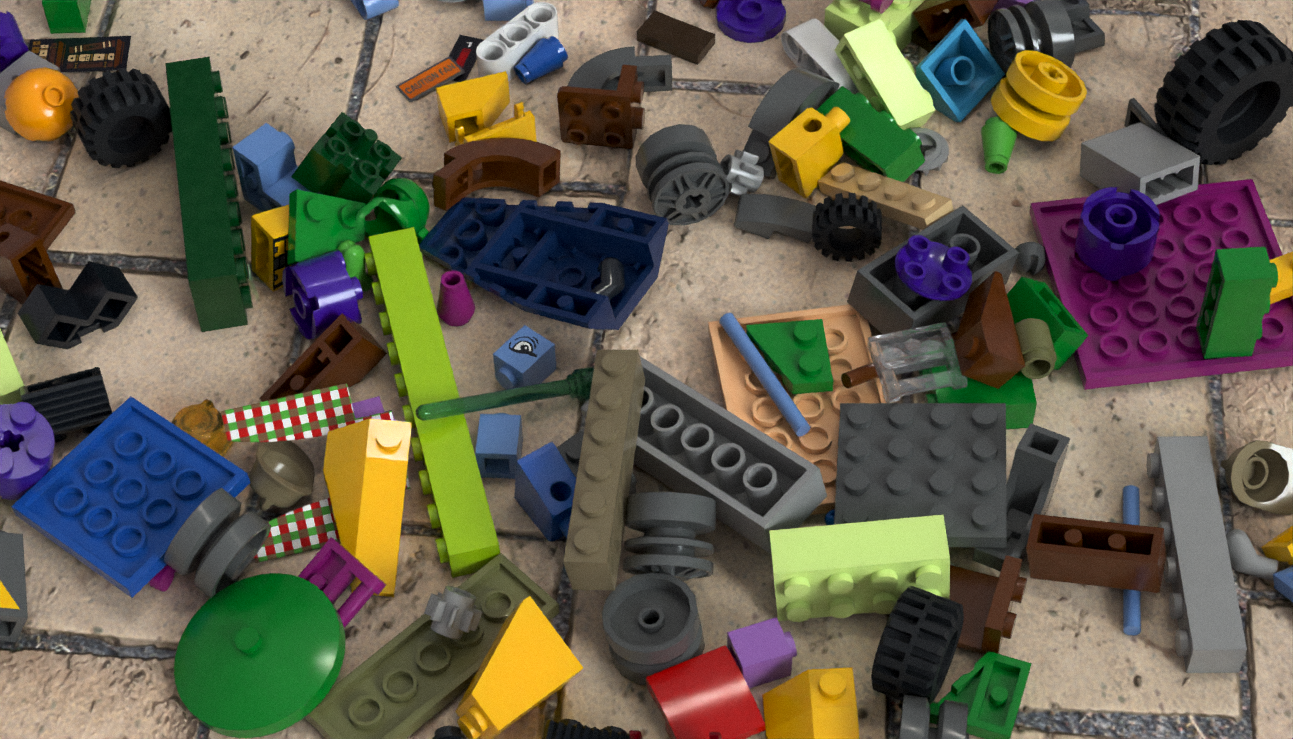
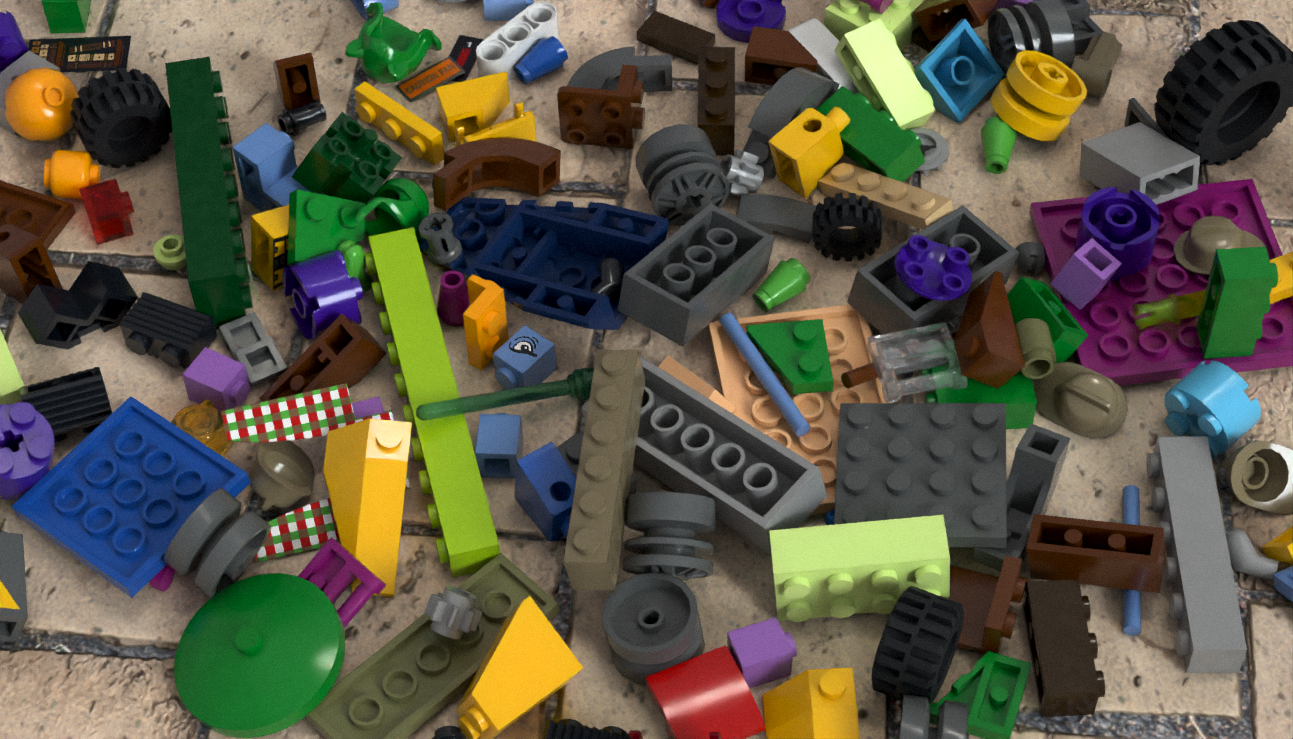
(69, 172): none -> light orange head
(107, 210): none -> clear red brick
(167, 330): none -> black brick
(170, 252): none -> yellowish green plate
(217, 379): none -> medium lavender brick
(253, 347): none -> dark grey slope
(296, 80): none -> reddish brown slope
(306, 115): none -> black pin
(388, 48): none -> green hair
(399, 123): none -> yellow plate
(442, 237): none -> dark grey bush
(484, 321): none -> light orange bracket
(681, 373): none -> light nougat plate
(695, 274): none -> dark grey brick
(717, 97): none -> dark brown brick
(773, 54): none -> reddish brown slope
(782, 284): none -> bright green cone
(1062, 648): none -> dark brown brick
(1081, 400): none -> dark tan piece
(1085, 274): none -> medium lavender brick
(1097, 63): none -> dark tan piece
(1169, 309): none -> clear neon green axle
(1197, 246): none -> dark tan piece
(1213, 405): none -> medium azure brick

